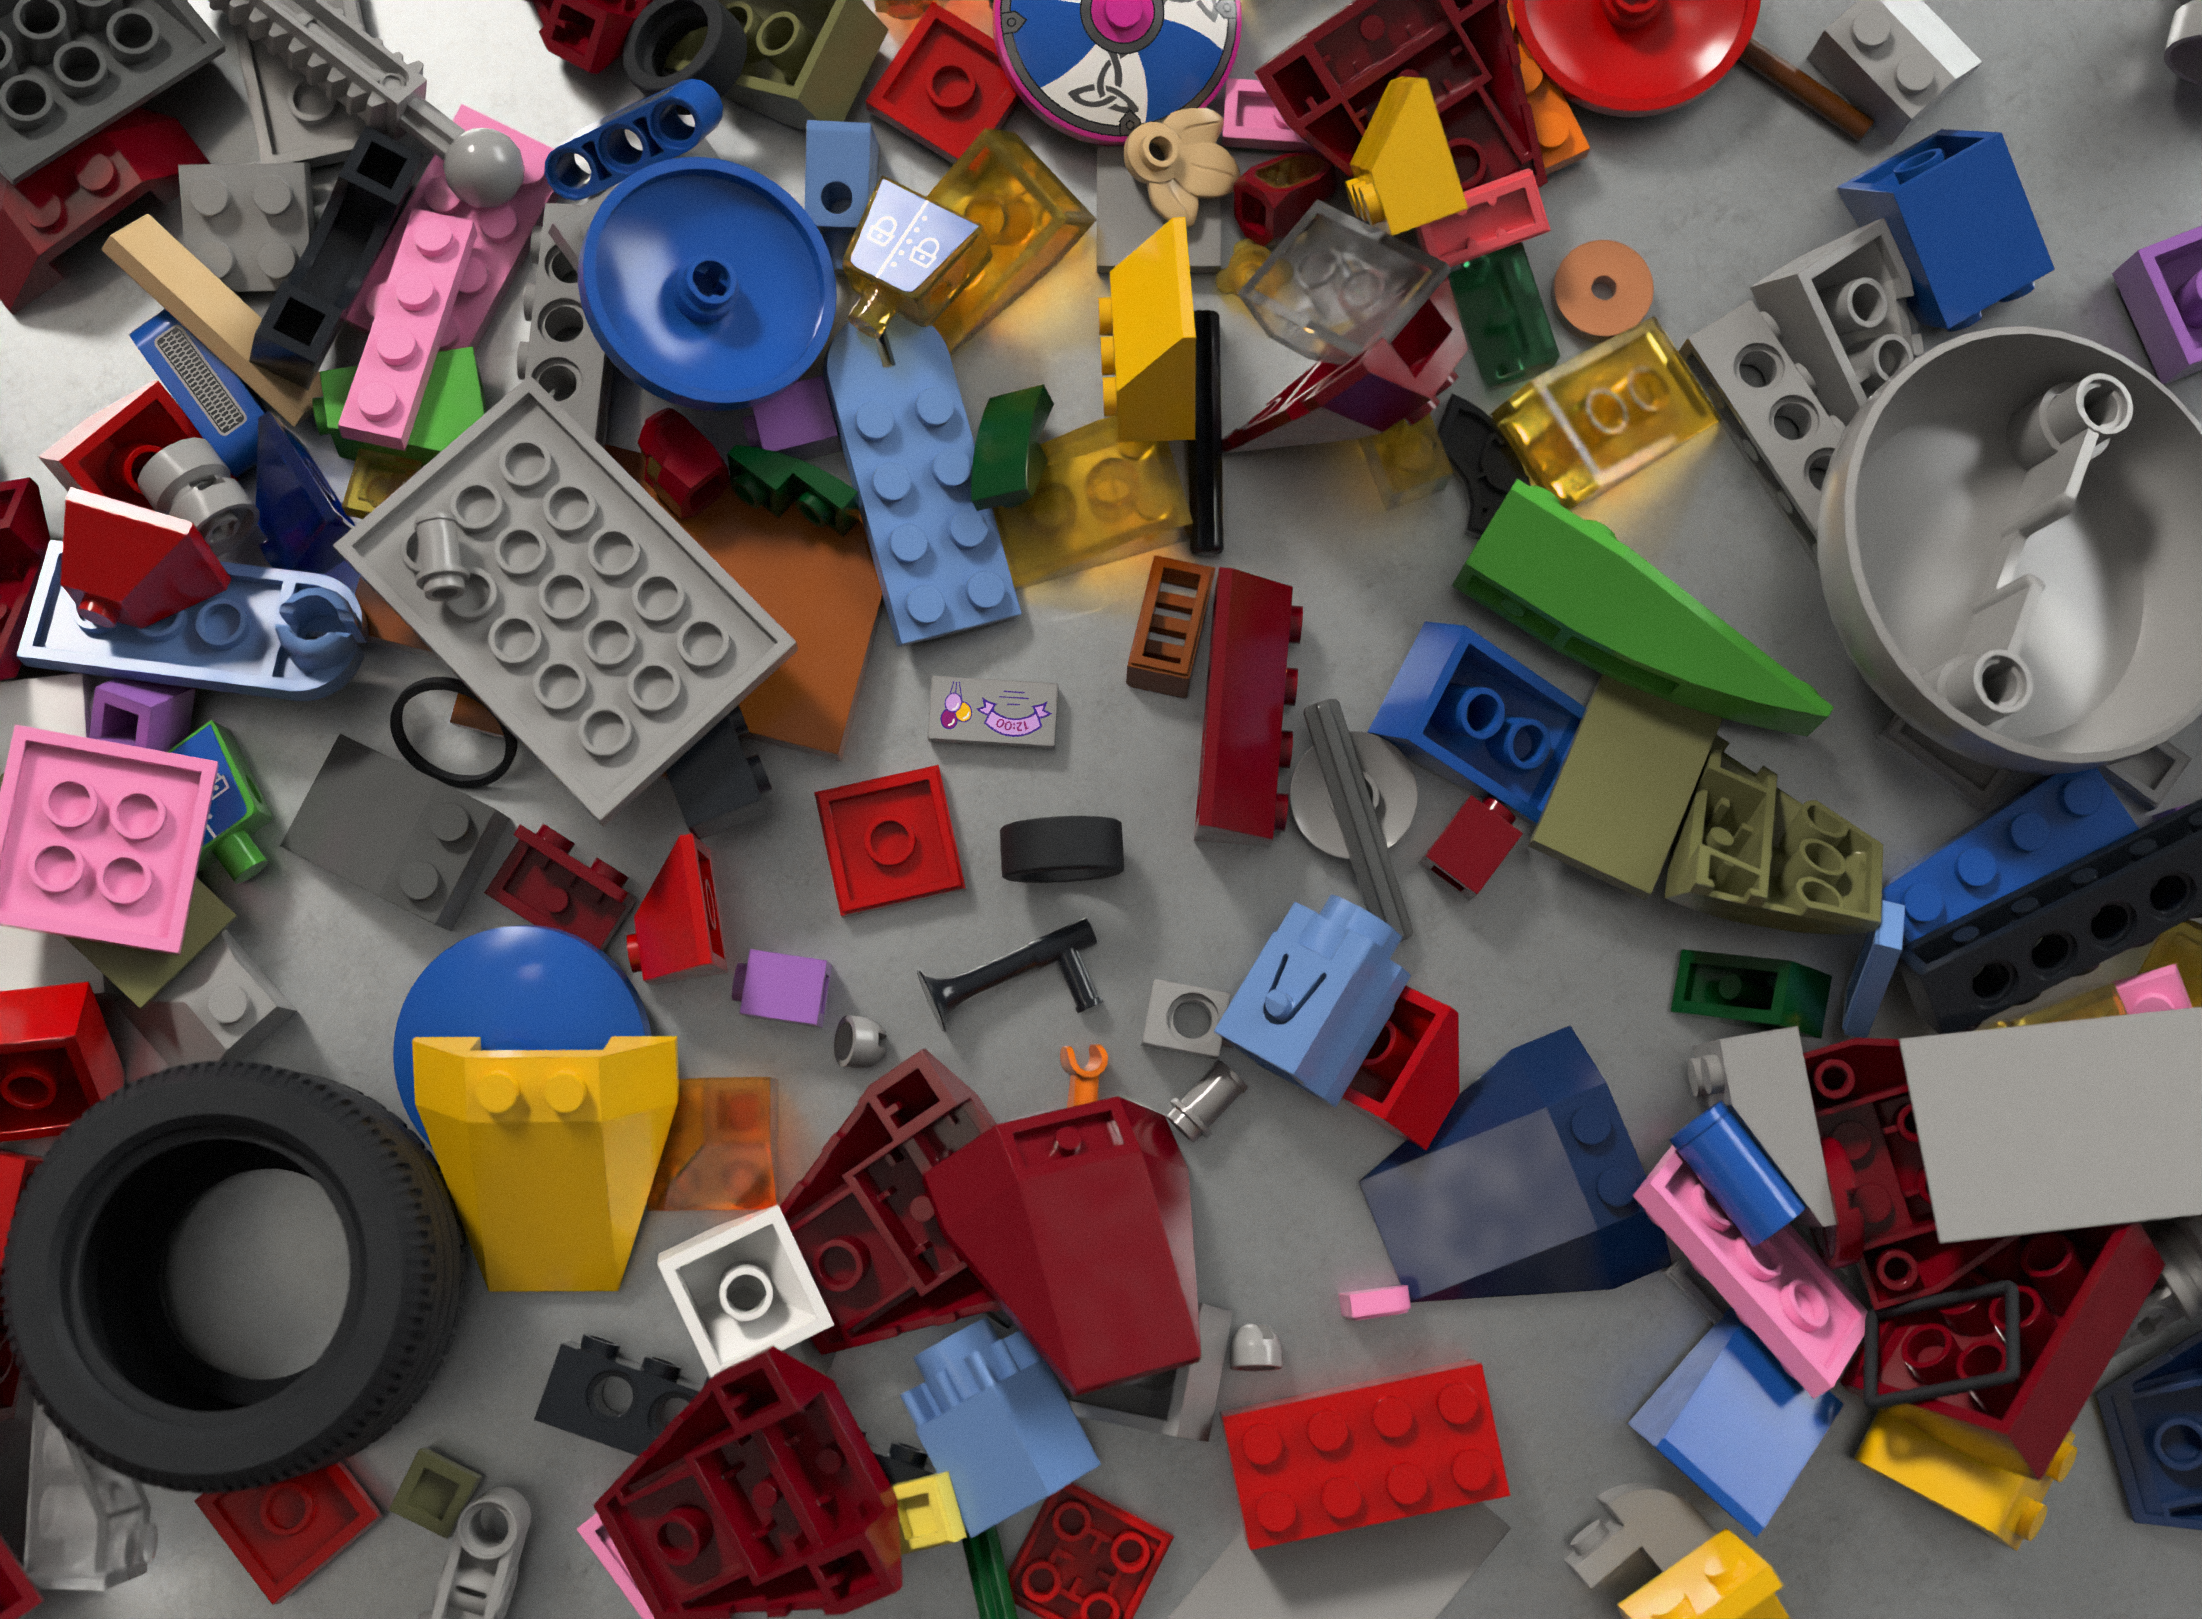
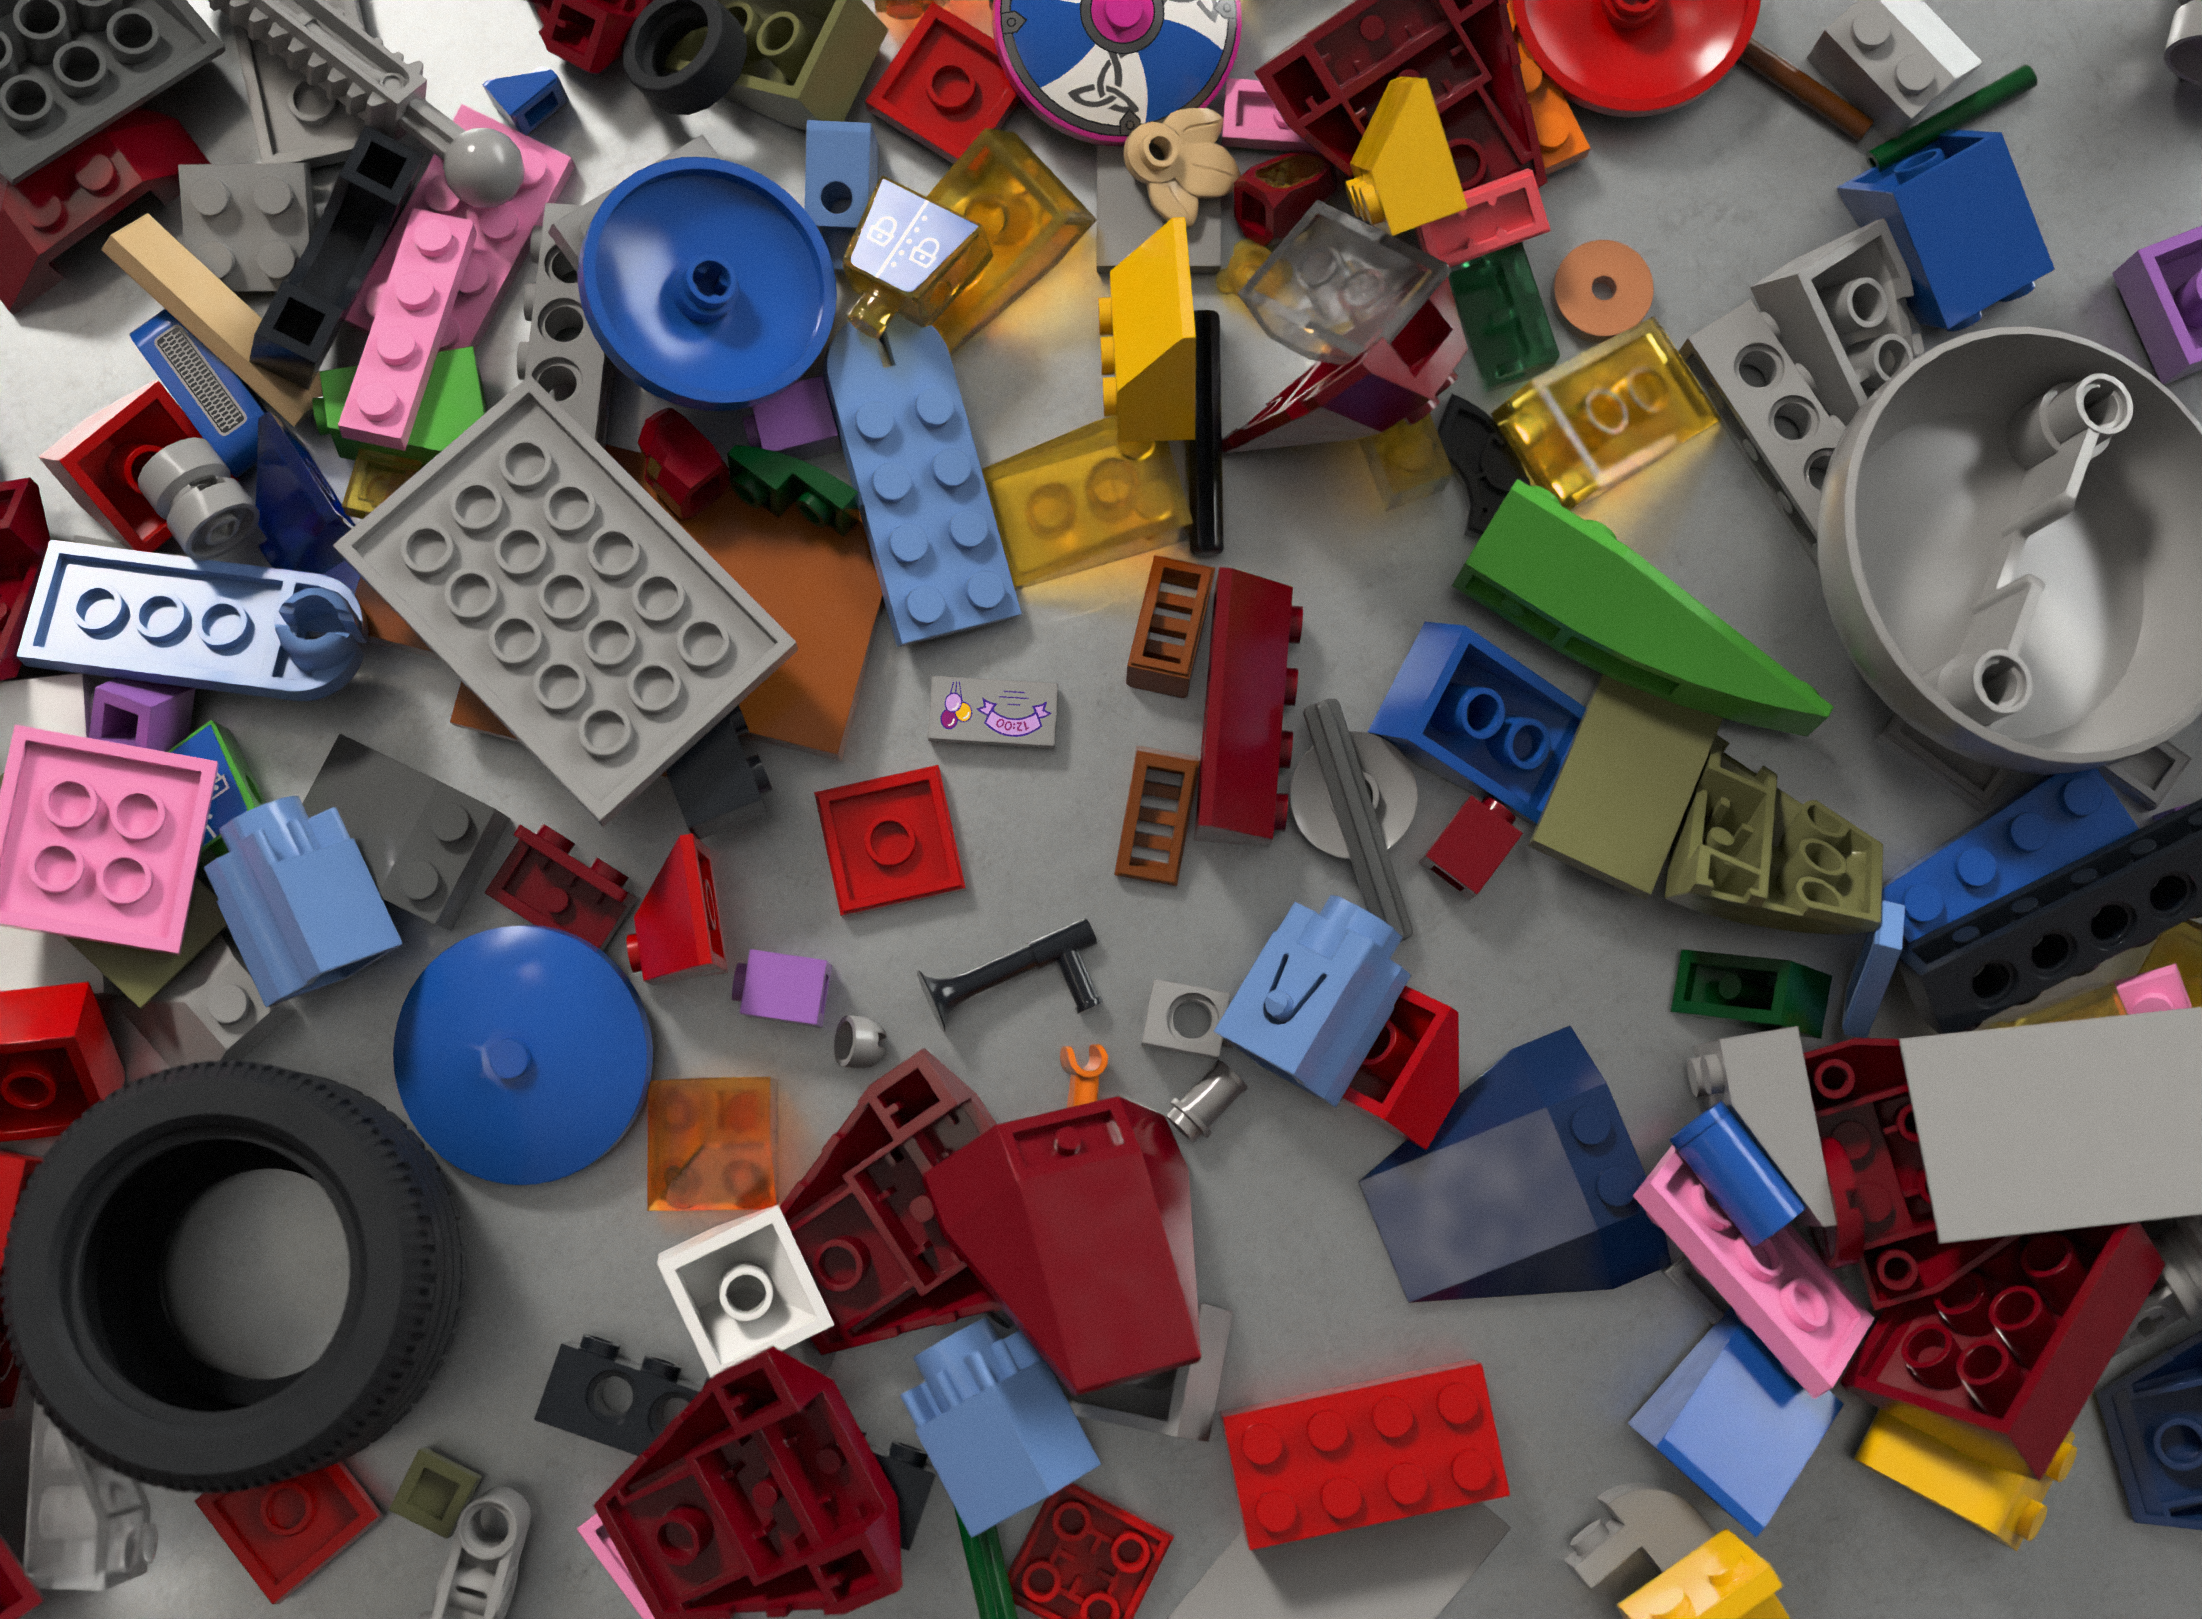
(133, 562): red slope -> none
(298, 899): none -> medium blue piece
(423, 765): black piece -> none
(440, 558): light grey pin -> none
(527, 98): none -> blue slope
(548, 1152): yellow wedge -> none
(654, 123): blue beam -> none
(928, 1513): light yellow tile -> none
(1007, 448): dark green slope -> none
(1061, 849): black tyre -> none
(1165, 761): none -> dark orange slope
(1255, 1349): light grey hinge -> none
(1375, 1302): bright pink tile -> none
(1953, 117): none -> dark green piece
(2012, 1346): black piece -> none

